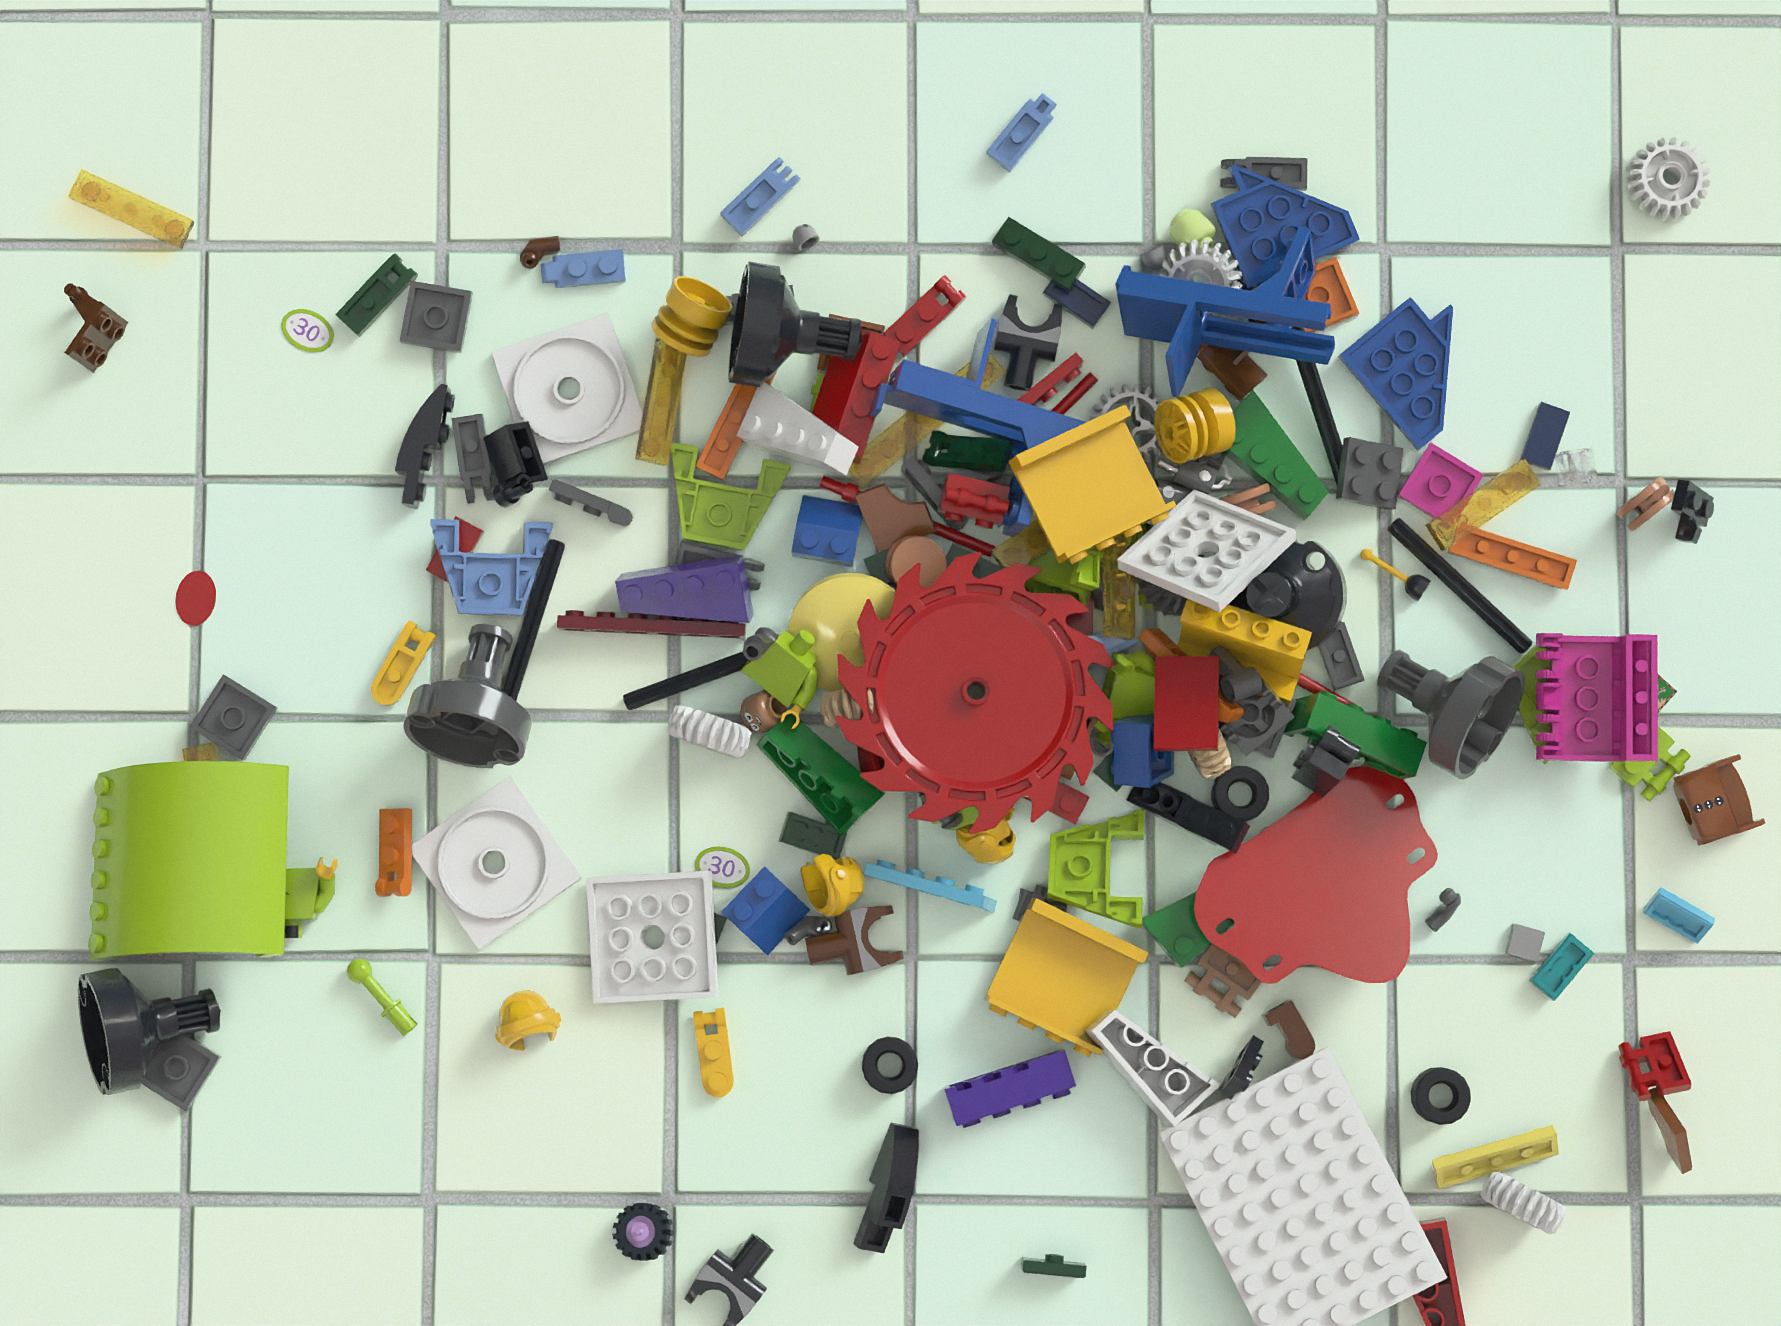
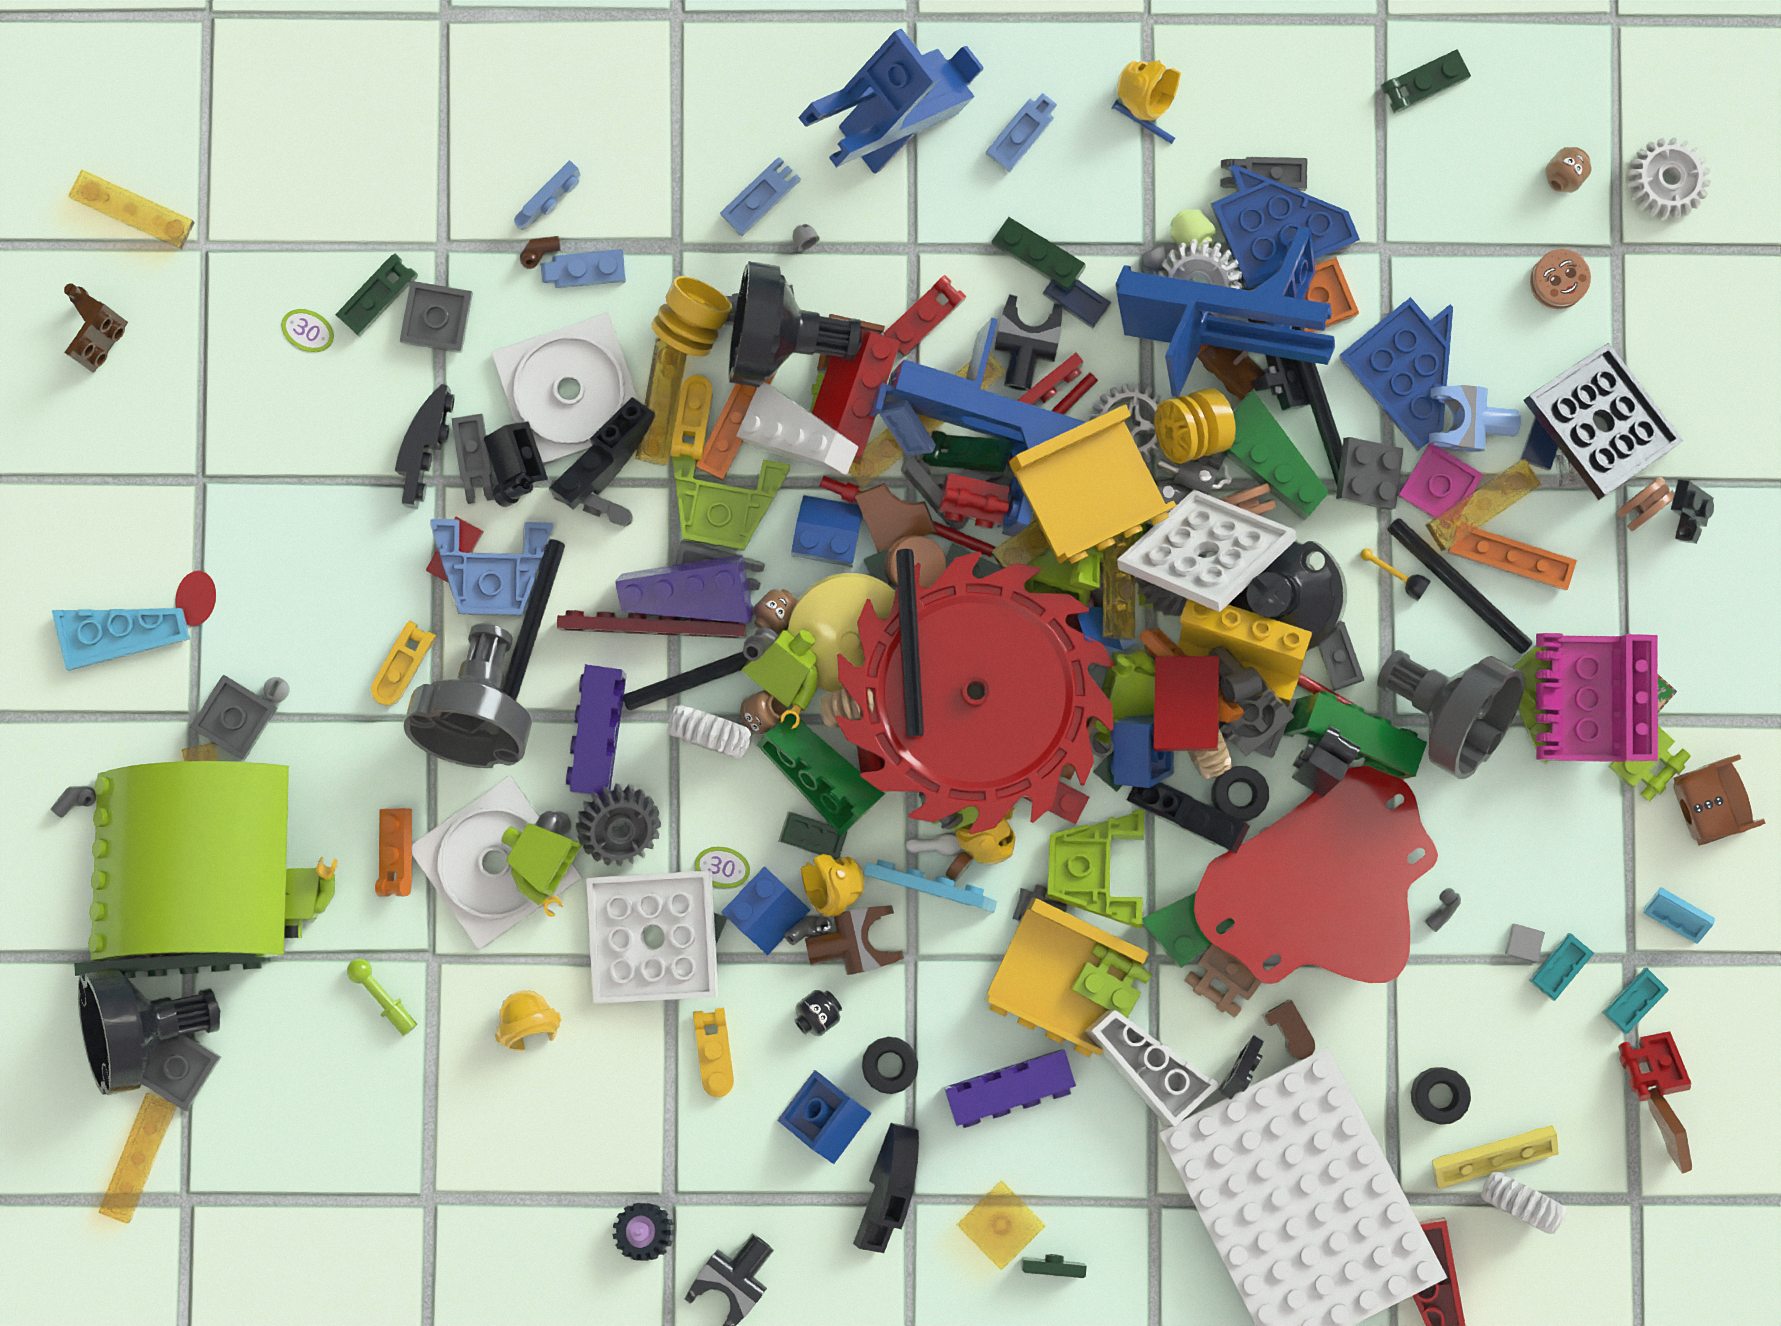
(73, 796): none -> dark grey arm
(105, 635): none -> medium azure wing
(137, 1158): none -> clear yellow plate
(185, 963): none -> dark green plate
(281, 692): none -> light grey hinge
(541, 857): none -> lime torso
(546, 198): none -> medium blue hinge
(597, 729): none -> dark purple wedge
(606, 457): none -> black slope
(613, 807): none -> dark grey gear
(692, 417): none -> yellow plate
(774, 610): none -> medium nougat head
(817, 1013): none -> black head
(824, 1117): none -> blue slope
(895, 99): none -> blue piece
(907, 428): none -> medium blue plate
(909, 643): none -> black axle
(944, 844): none -> white piece
(959, 866): none -> dark orange tile
(1001, 1225): none -> clear yellow plate
(1093, 627): none -> blue sticker
(1104, 988): none -> lime plate
(1144, 92): none -> yellow helmet
(1147, 124): none -> blue piece
(1284, 381): none -> black hinge
(1426, 80): none -> dark green plate
(1472, 419): none -> light blue connector
(1560, 279): none -> nougat head
(1568, 169): none -> medium nougat head
(1607, 389): none -> piece
(1635, 1001): none -> teal plate

